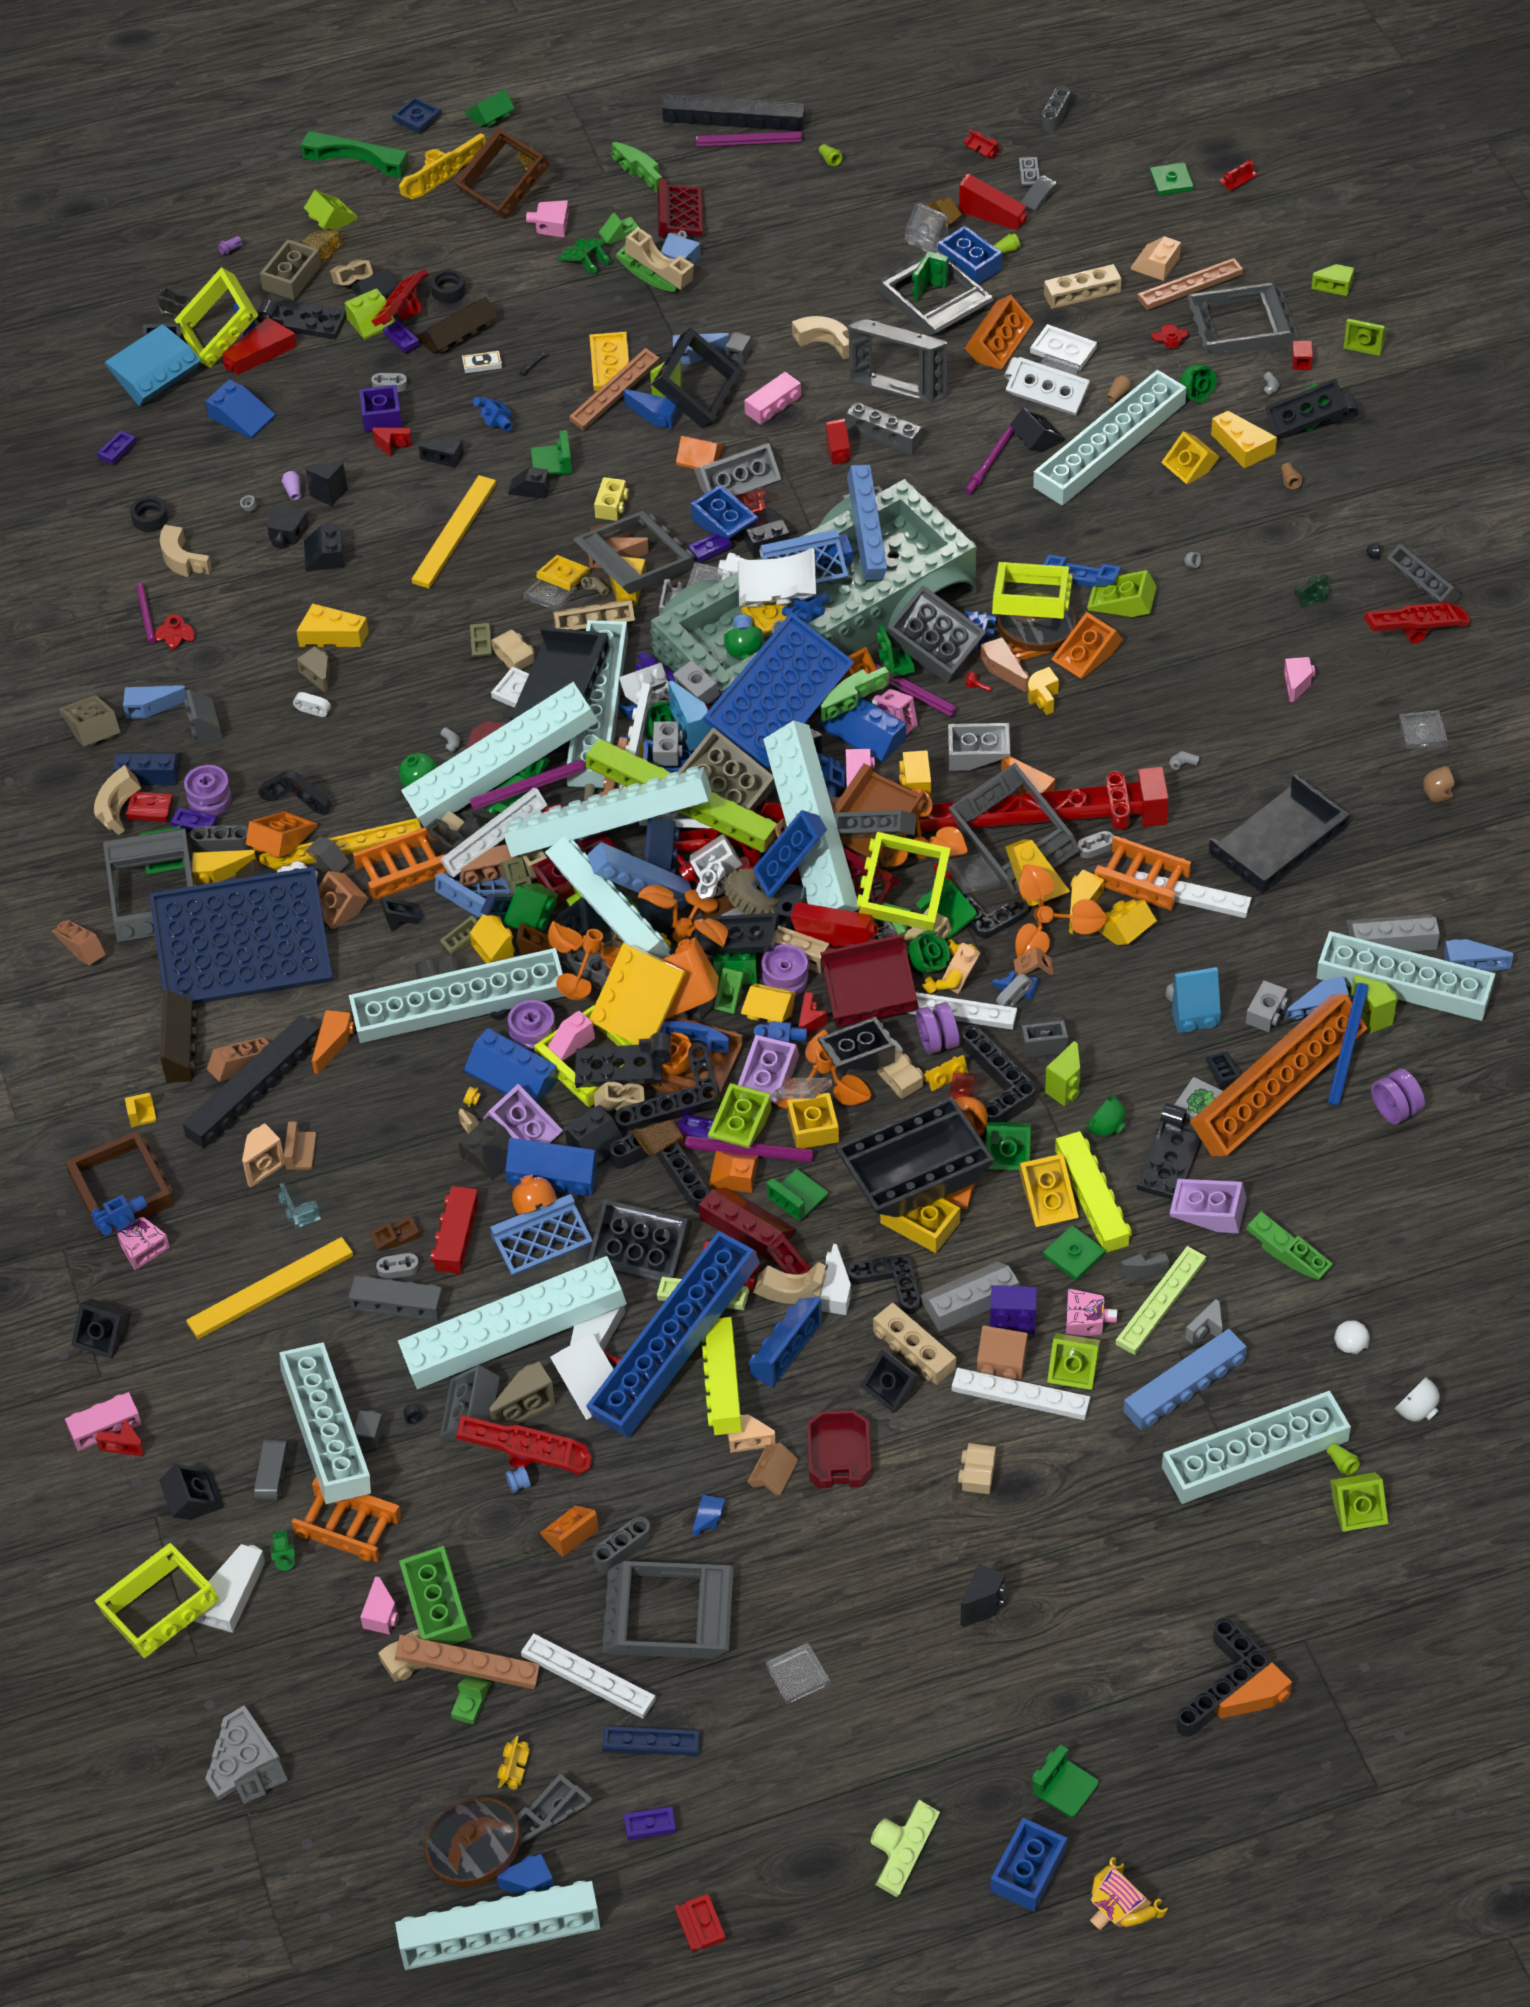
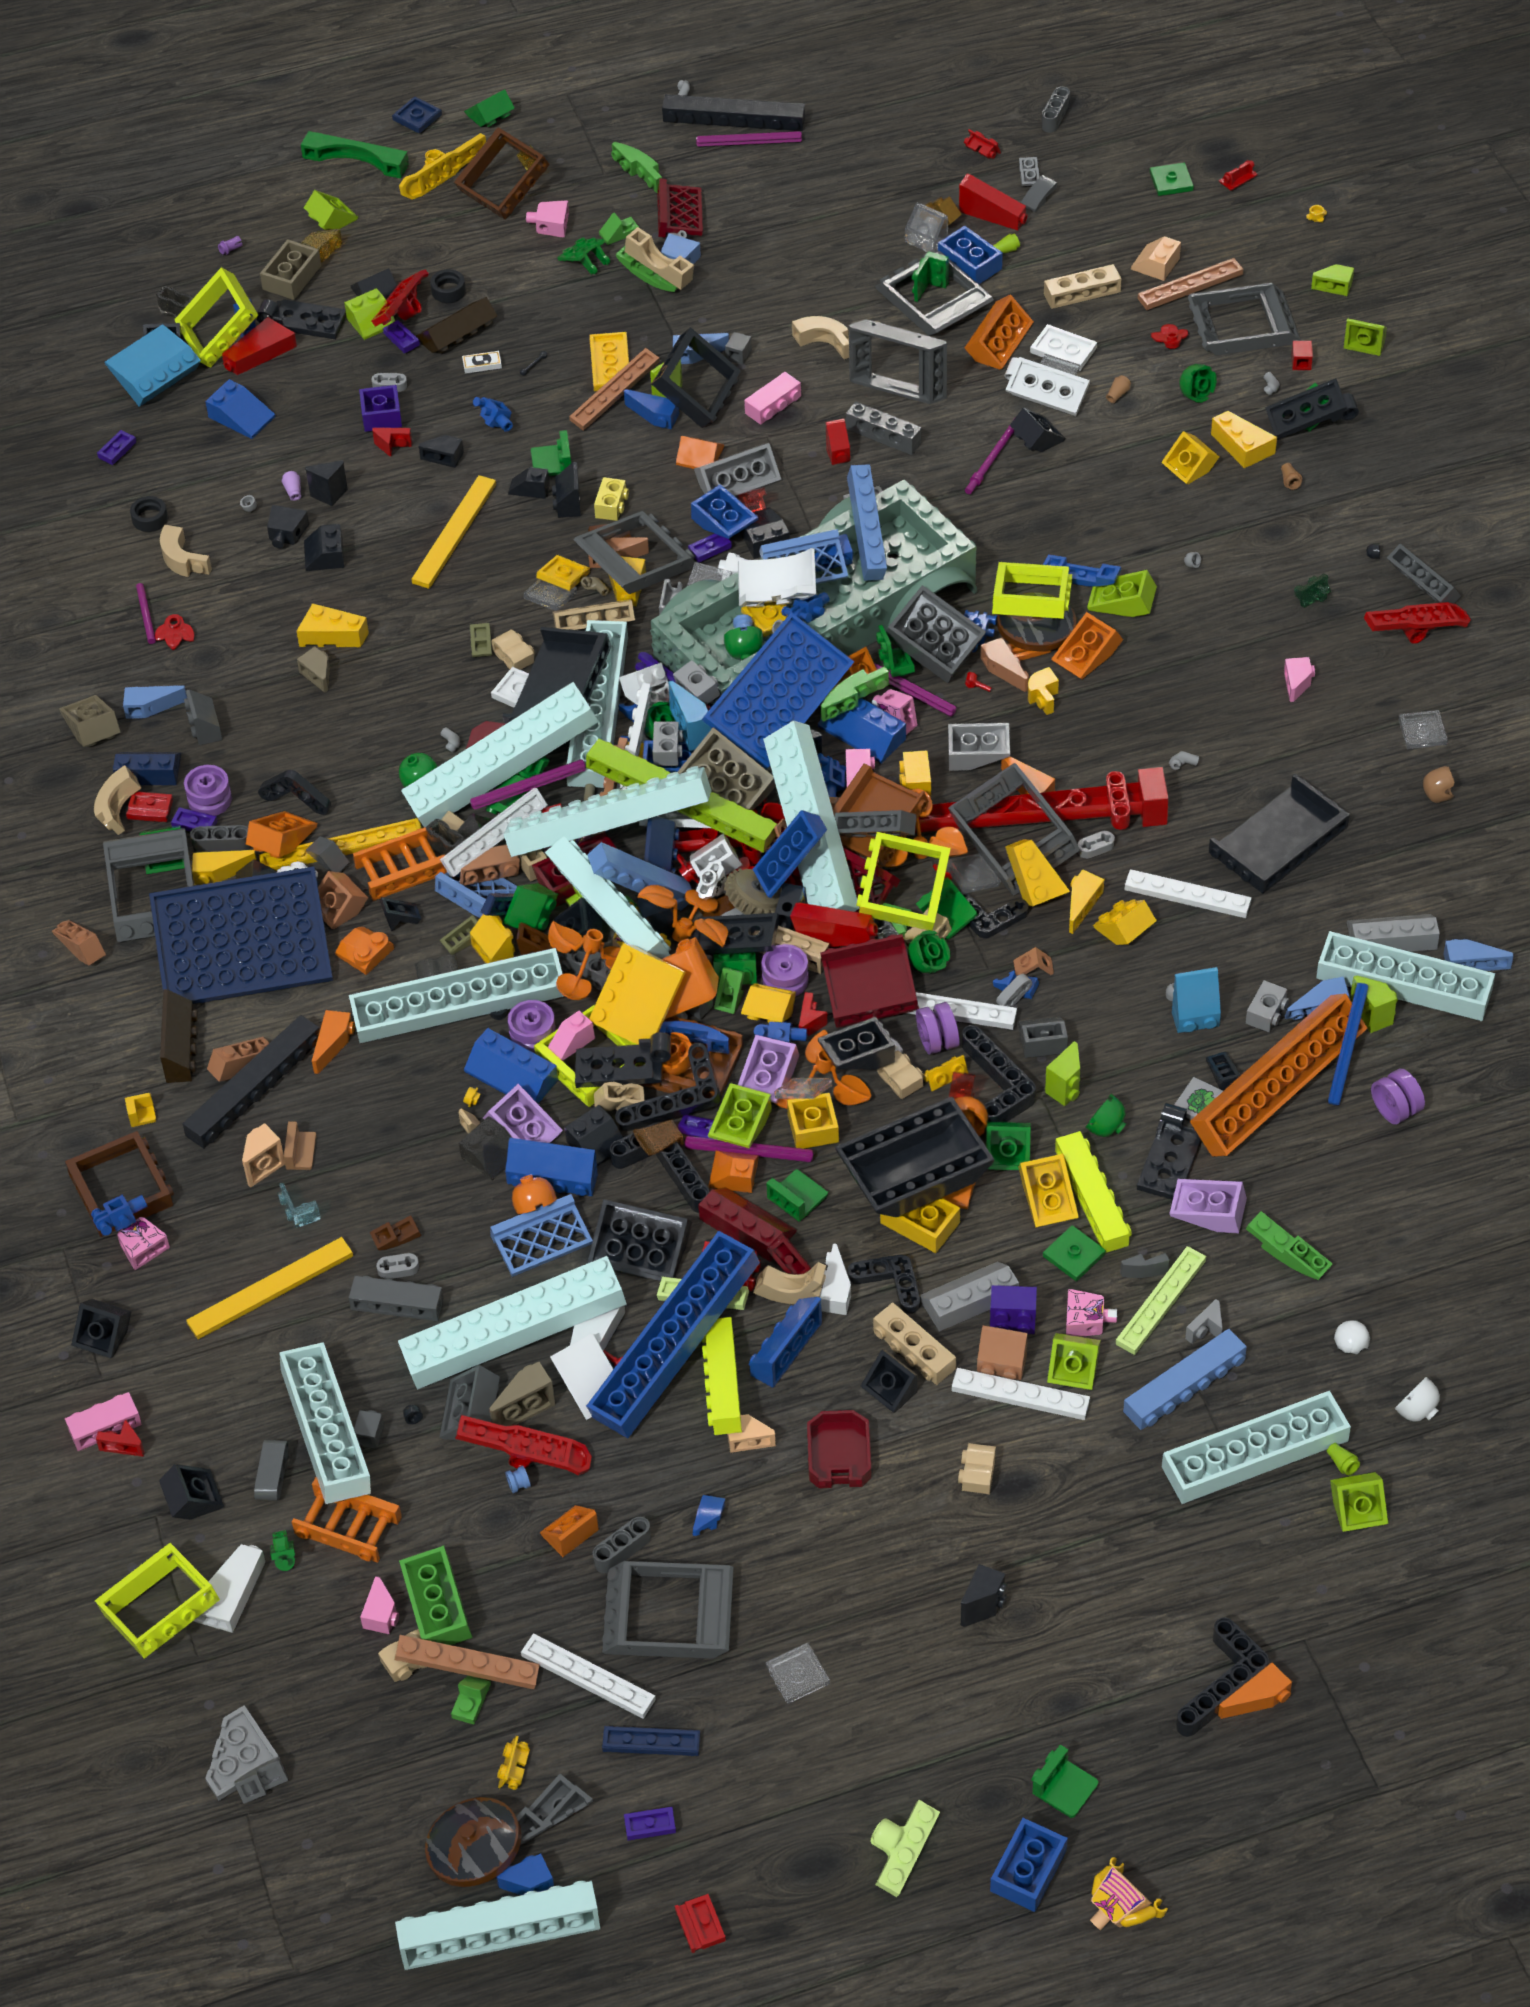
(311, 704): white beam -> none
(348, 274): tan brick -> none
(364, 949): none -> orange slope
(455, 1230): red brick -> none
(515, 873): olive slope -> none
(567, 492): none -> black slope
(684, 87): none -> light grey arm
(773, 1468): medium nougat panel -> none
(831, 155): lime cone -> none
(958, 970): torso -> none
(1035, 884): orange plant -> none
(1109, 437): light aqua brick -> none
(1137, 888): orange fence -> none
(1316, 213): none -> yellow plate

